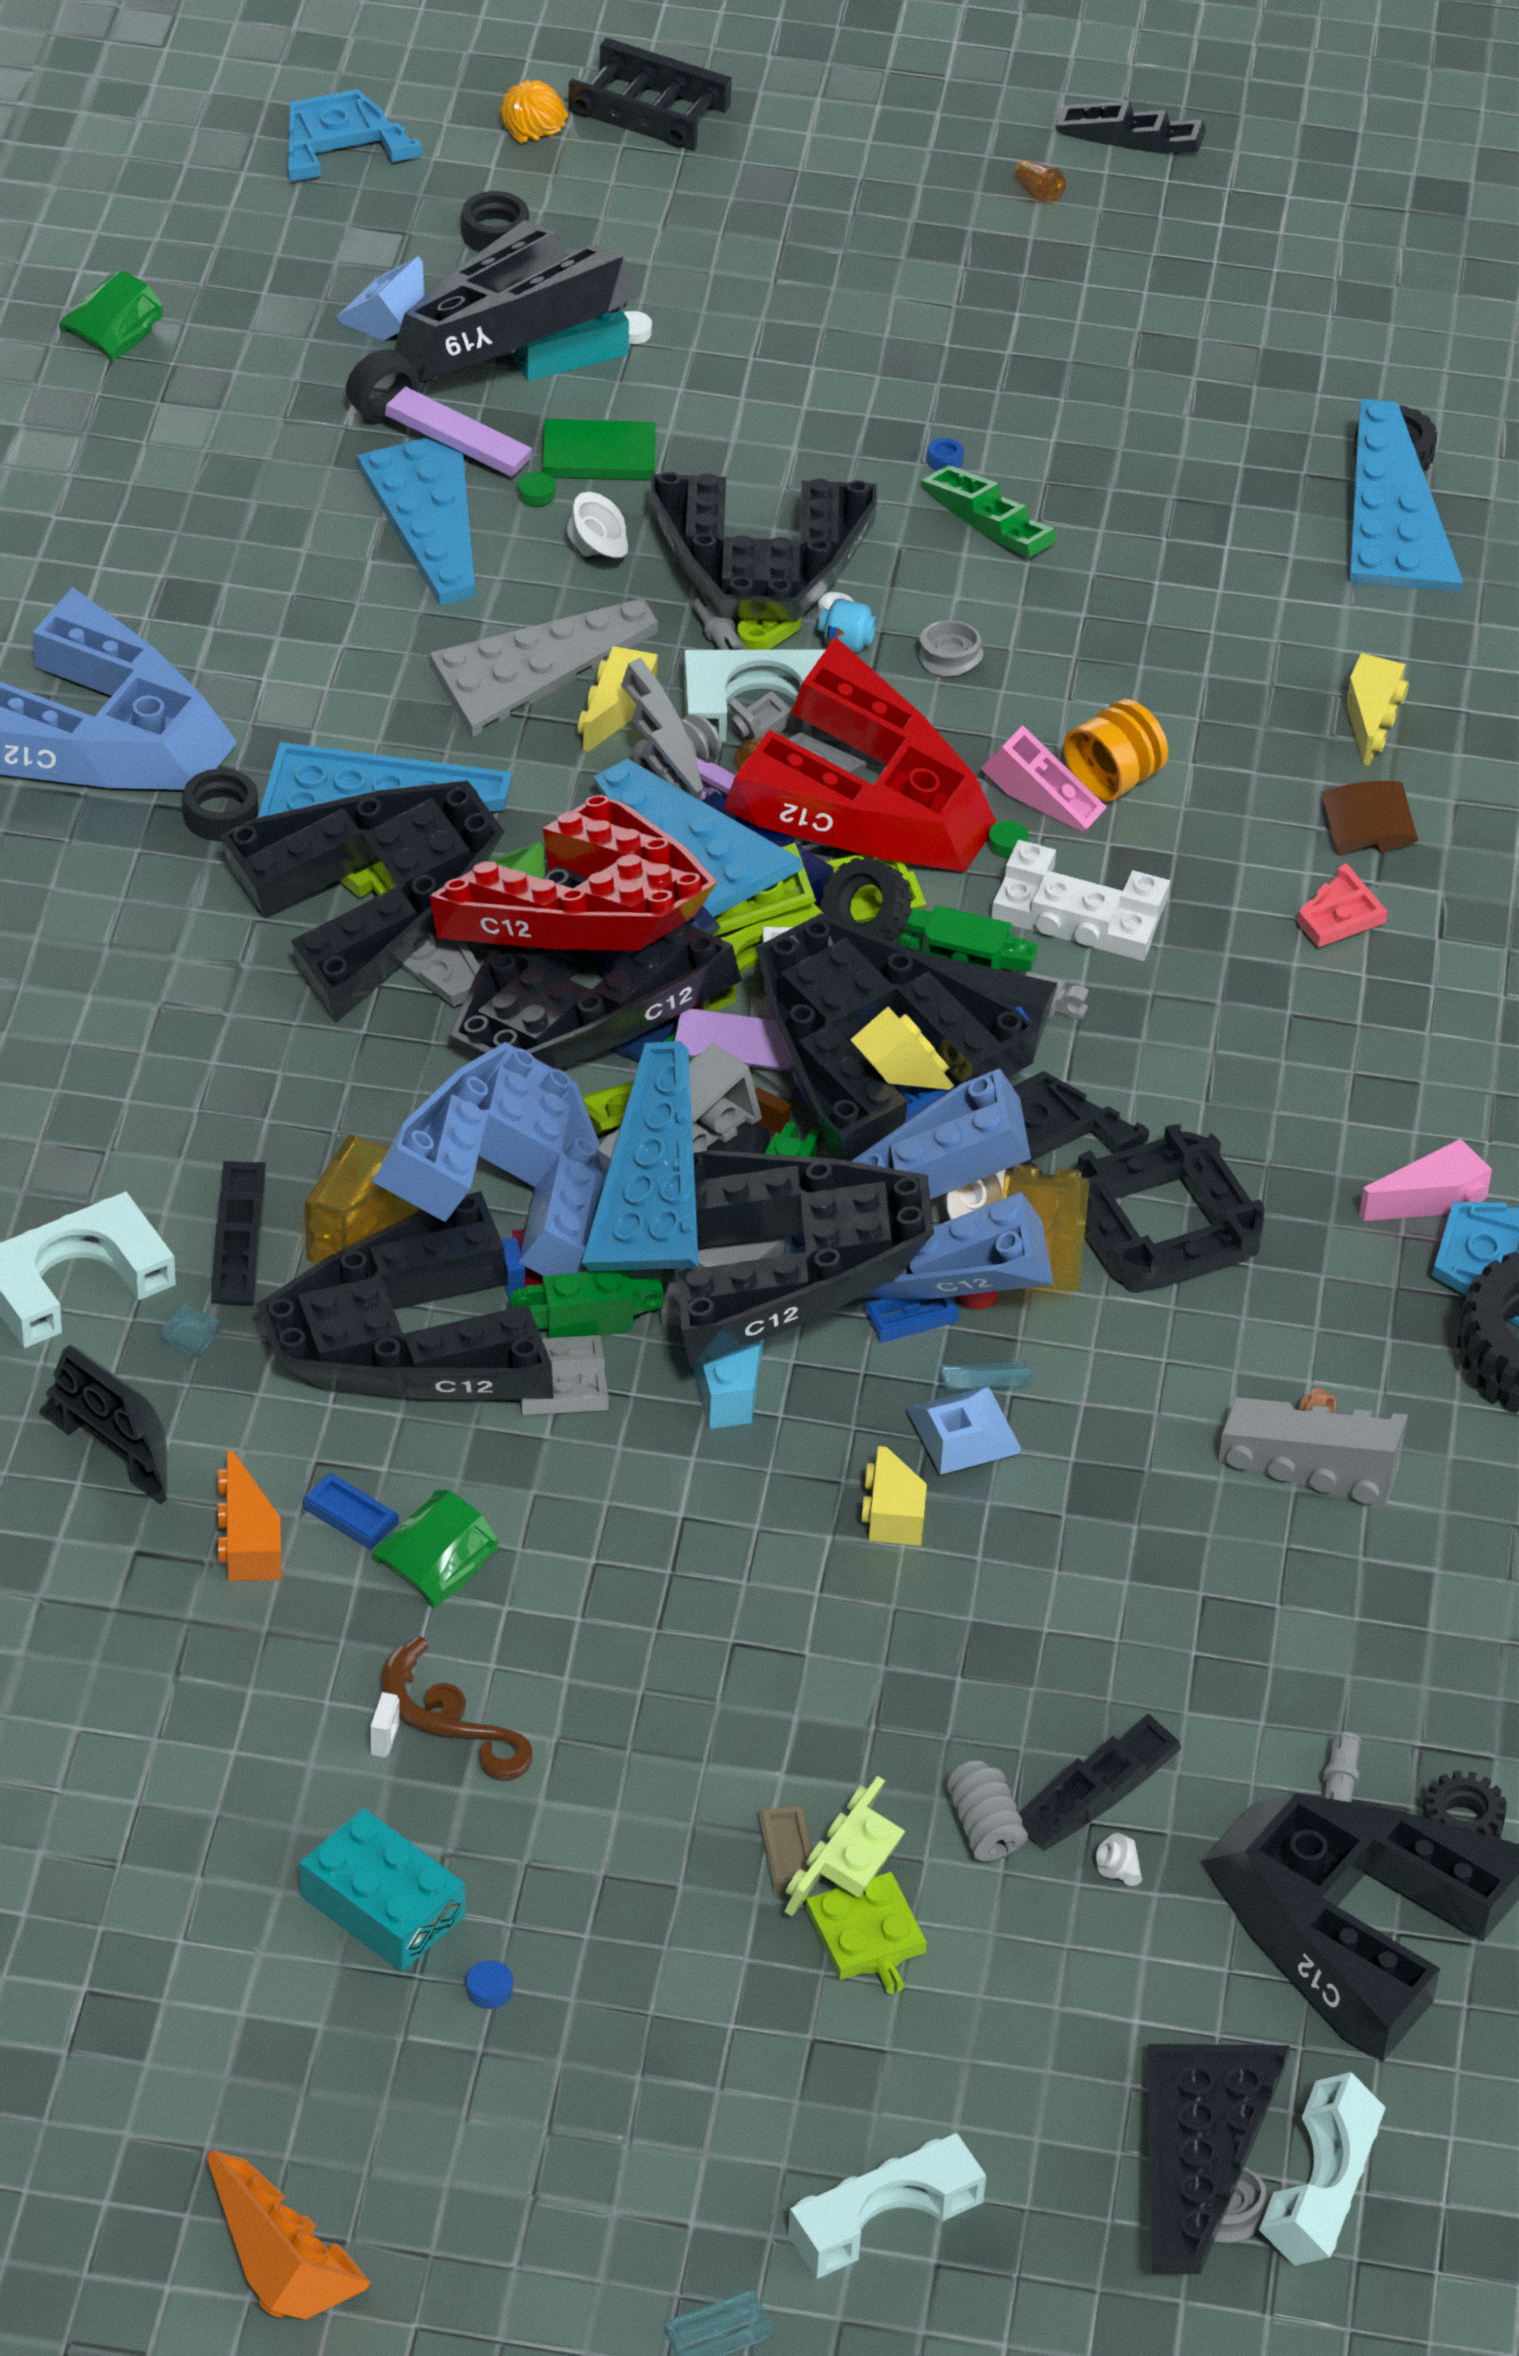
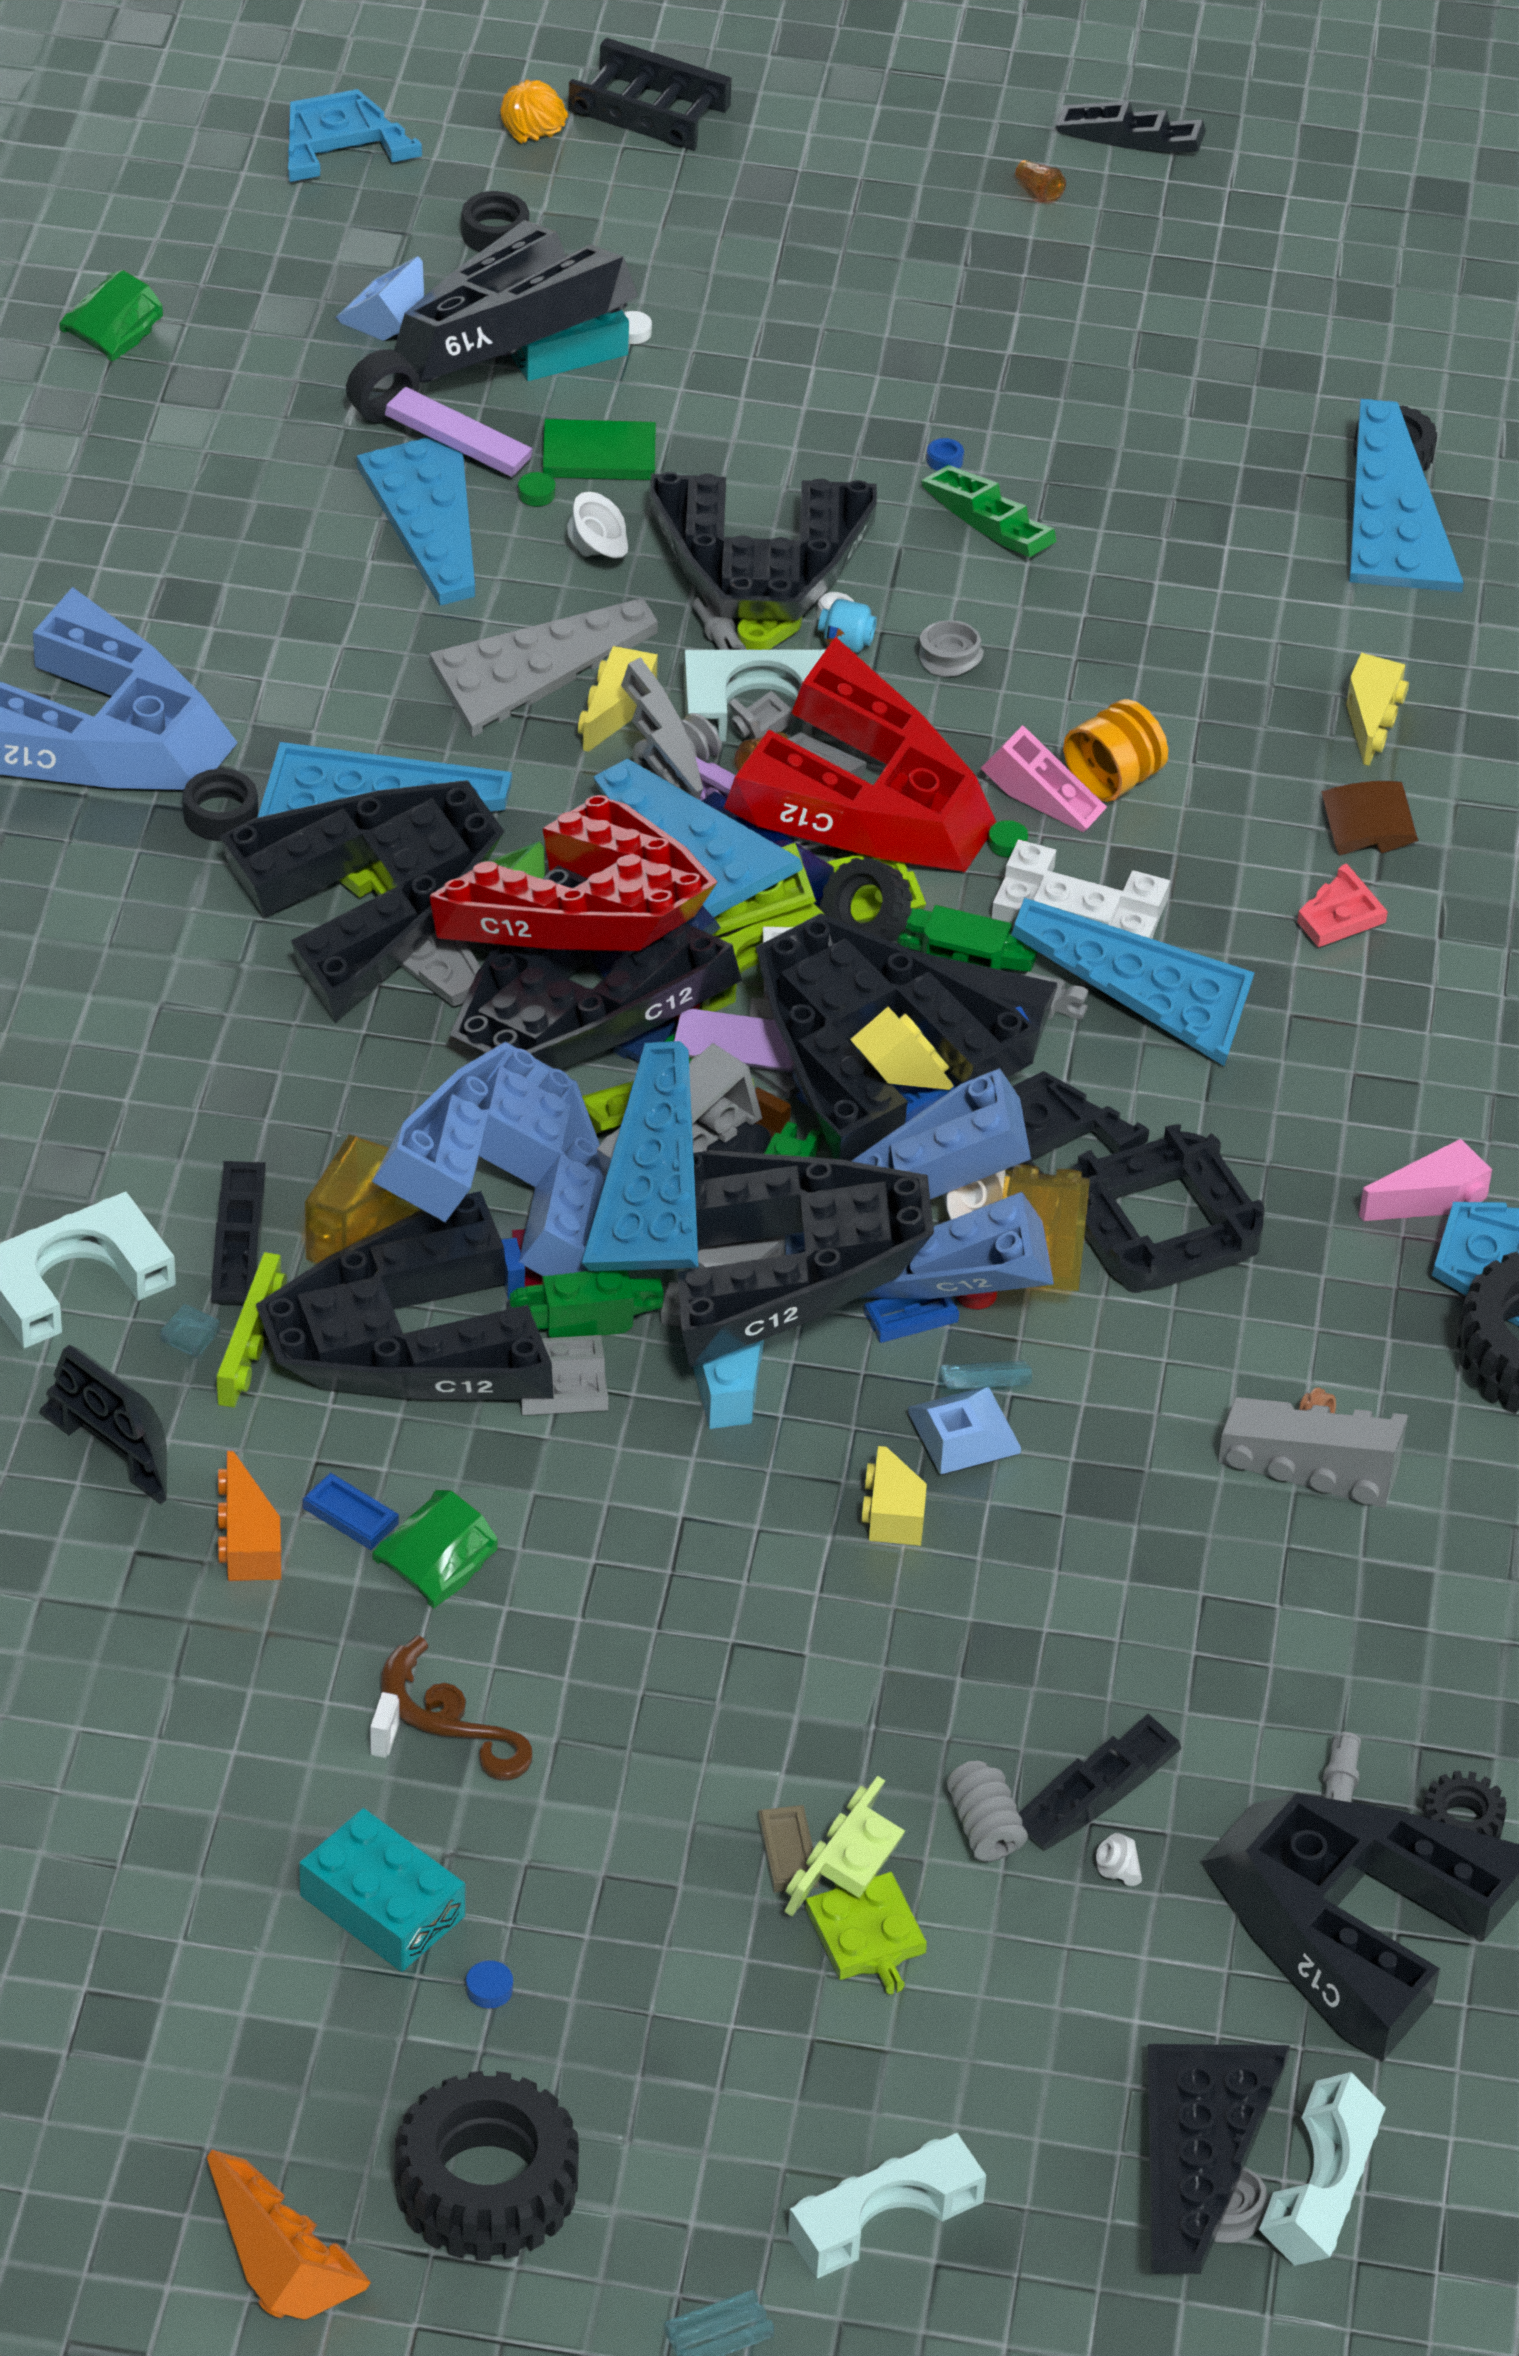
(248, 1337): none -> lime plate
(478, 2216): none -> black tyre
(1168, 985): none -> dark azure wing

